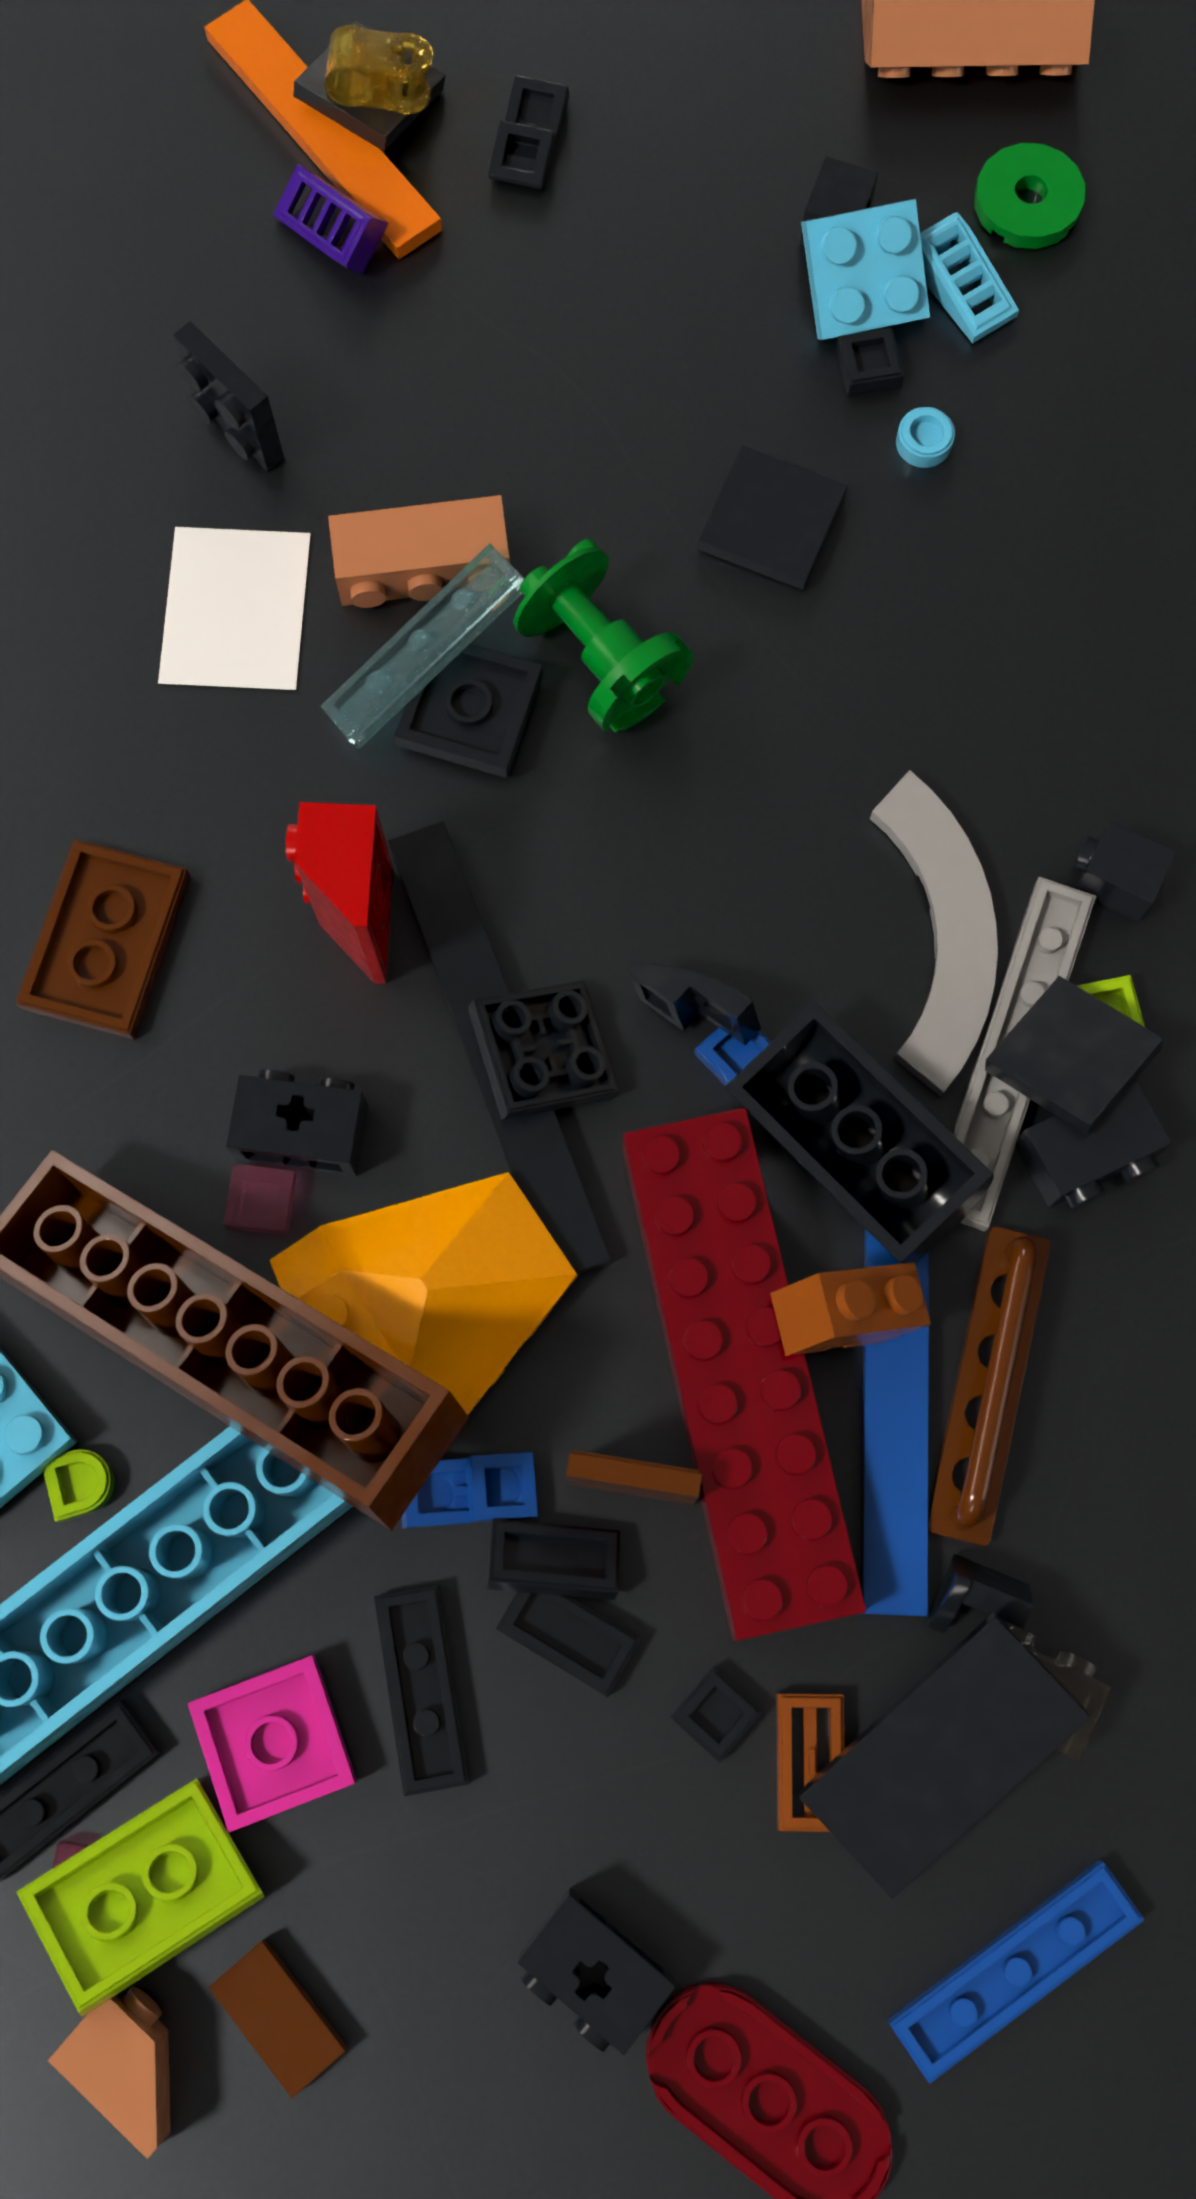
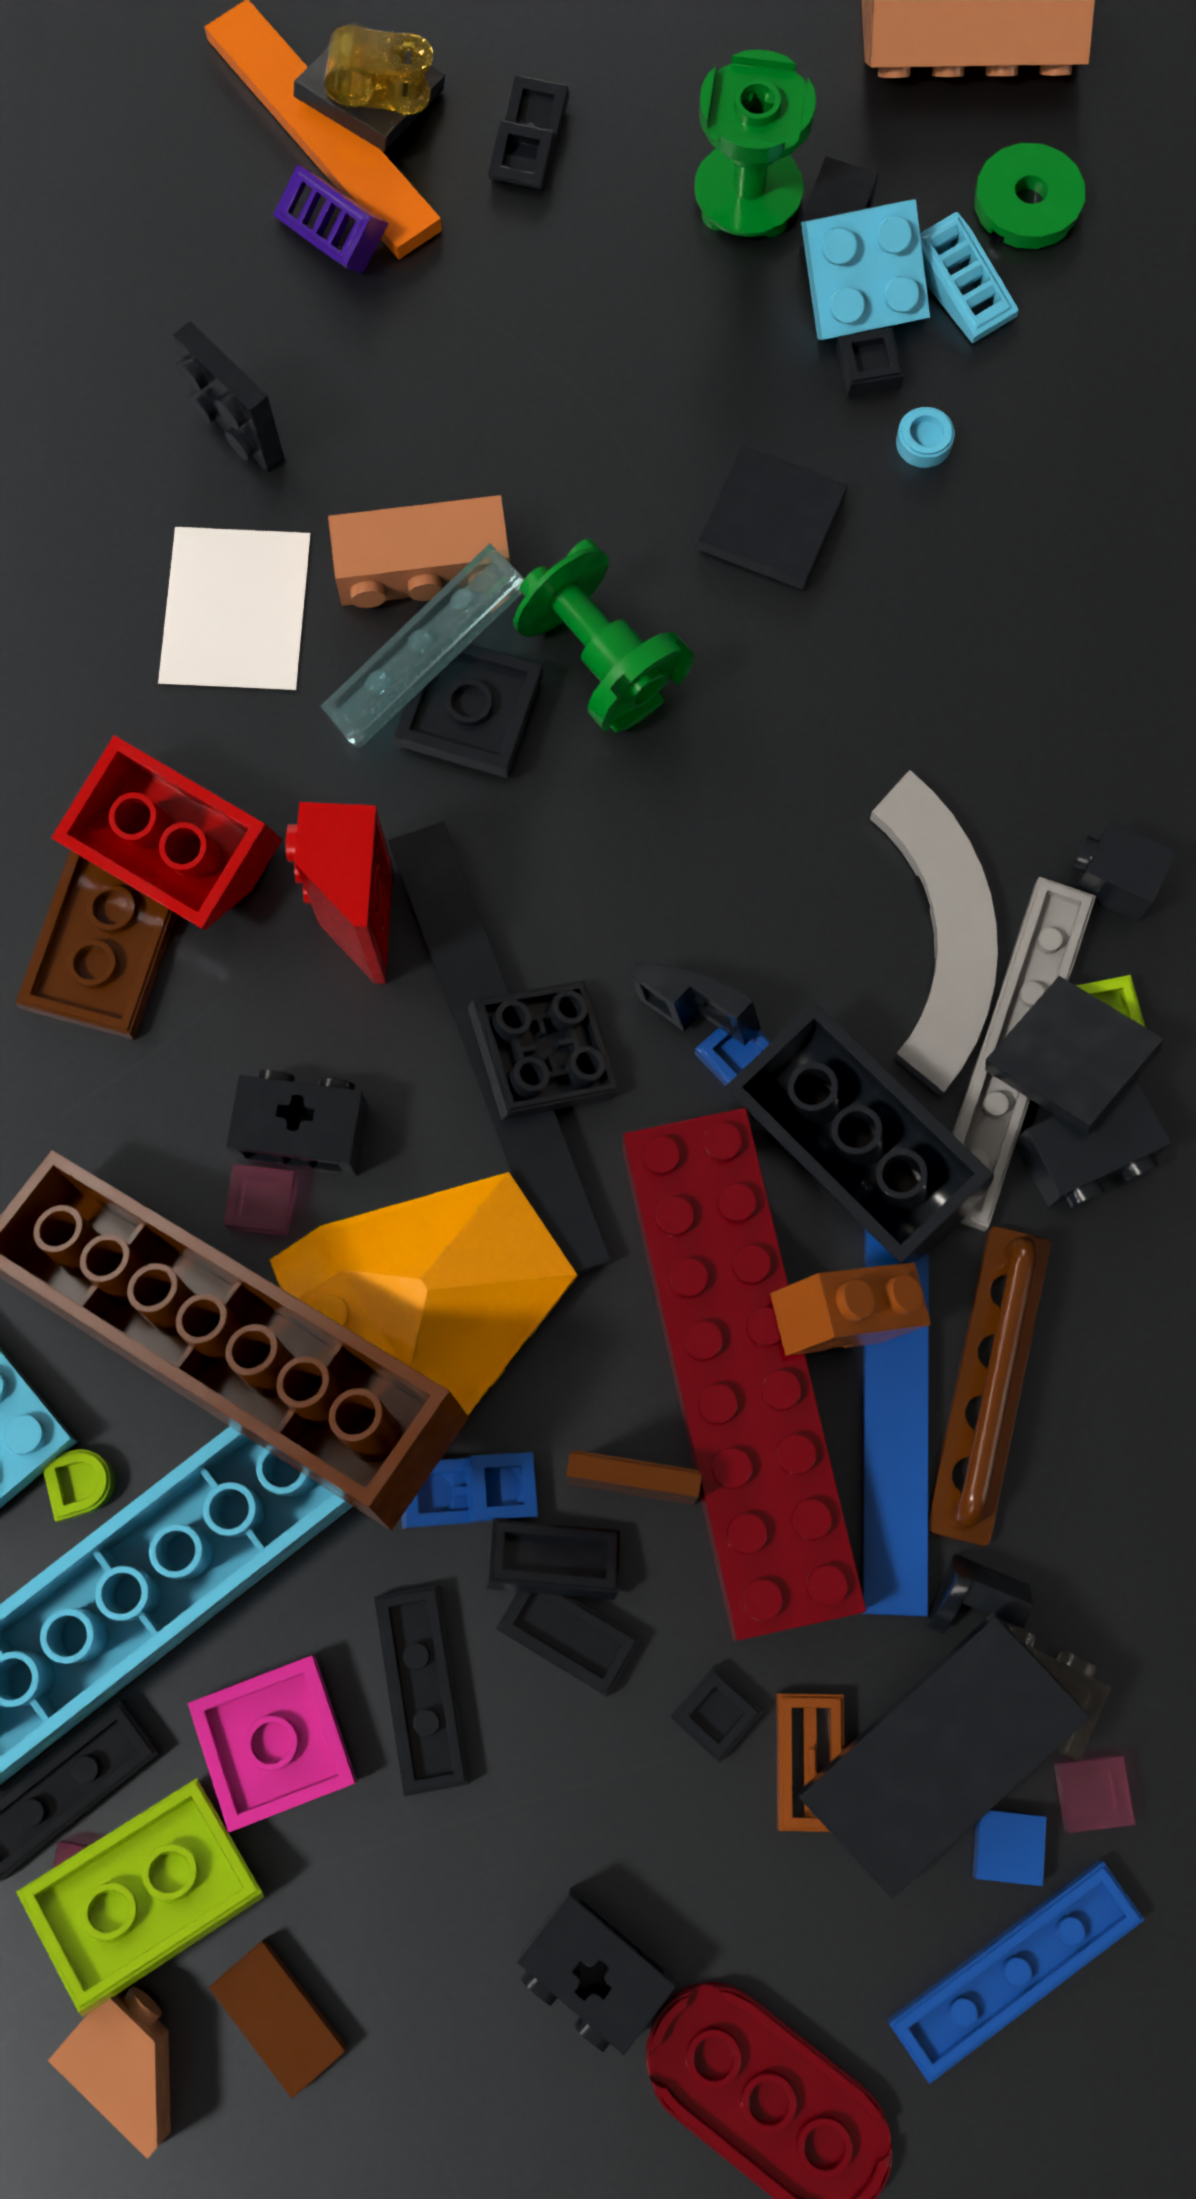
(166, 835): none -> red slope
(755, 120): none -> green piece
(1010, 1847): none -> blue tile
(1094, 1793): none -> clear pink tile

